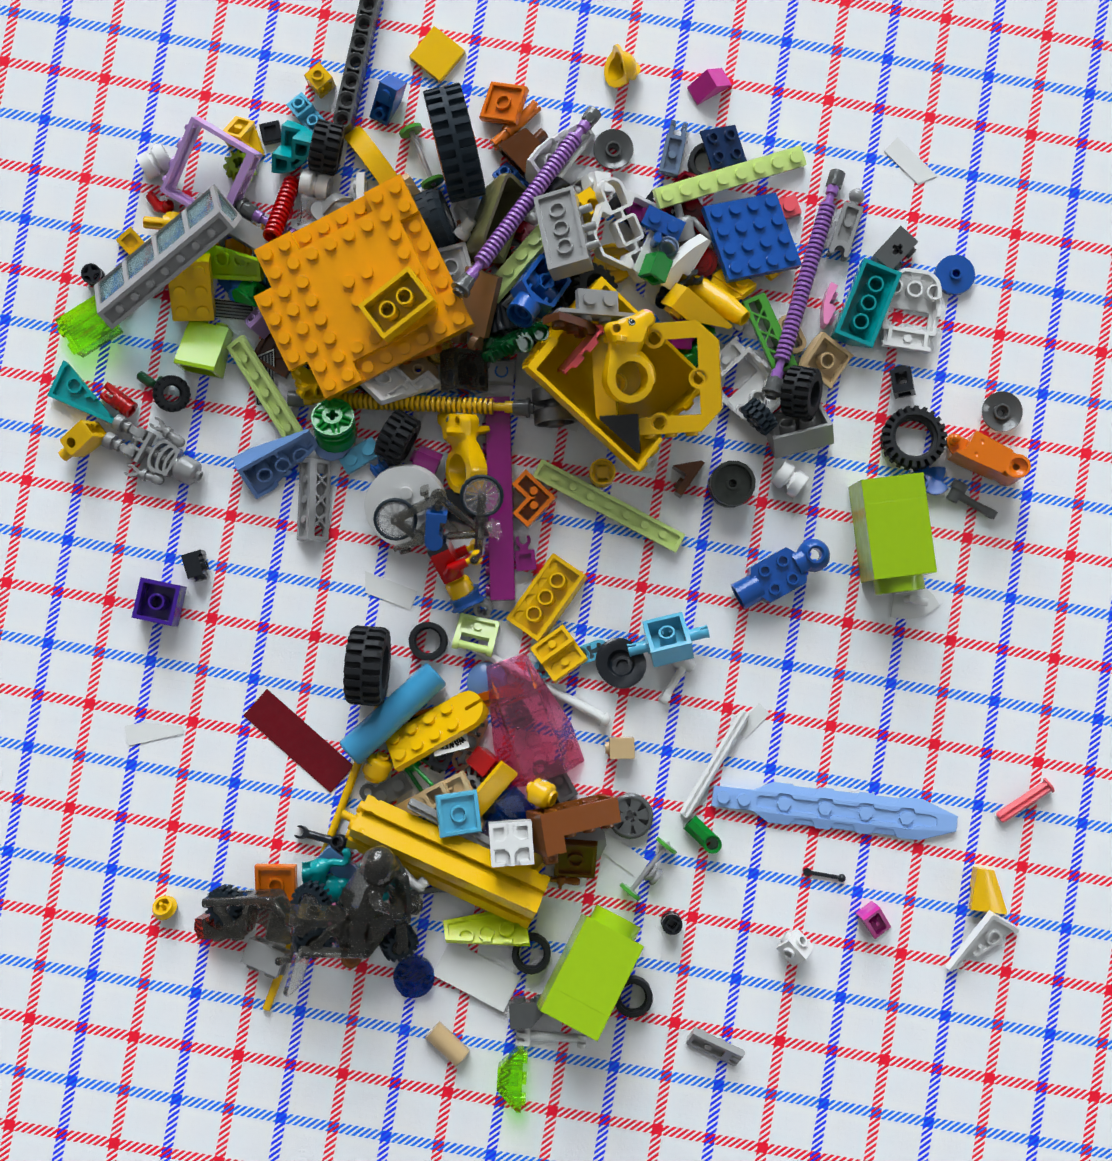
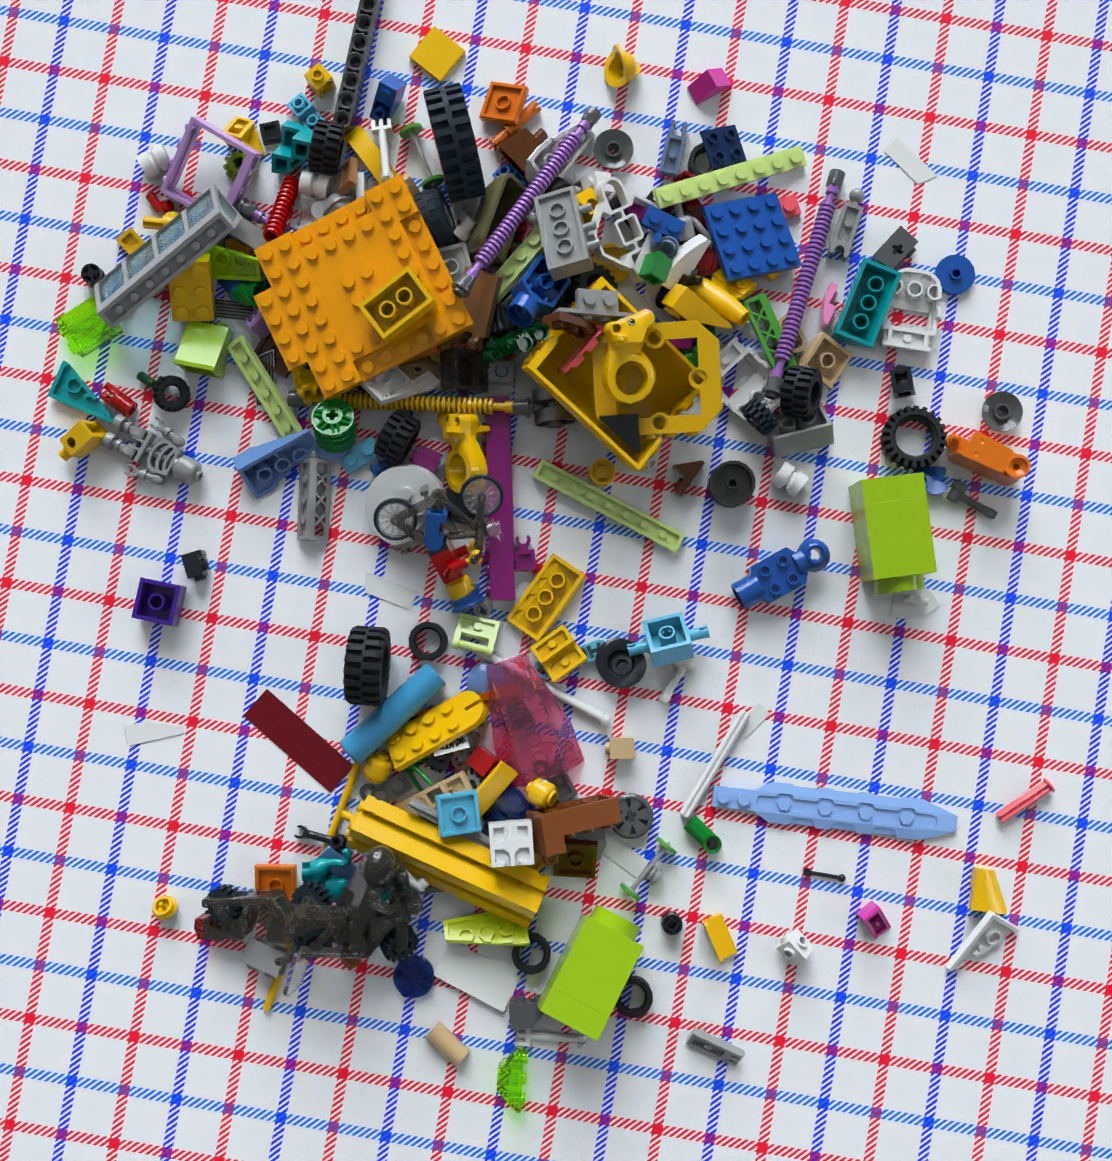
(347, 176): none -> medium nougat tile
(381, 130): none -> white hinge
(536, 499): orange brick -> none
(561, 880): dark orange piece -> none
(719, 936): none -> yellow panel

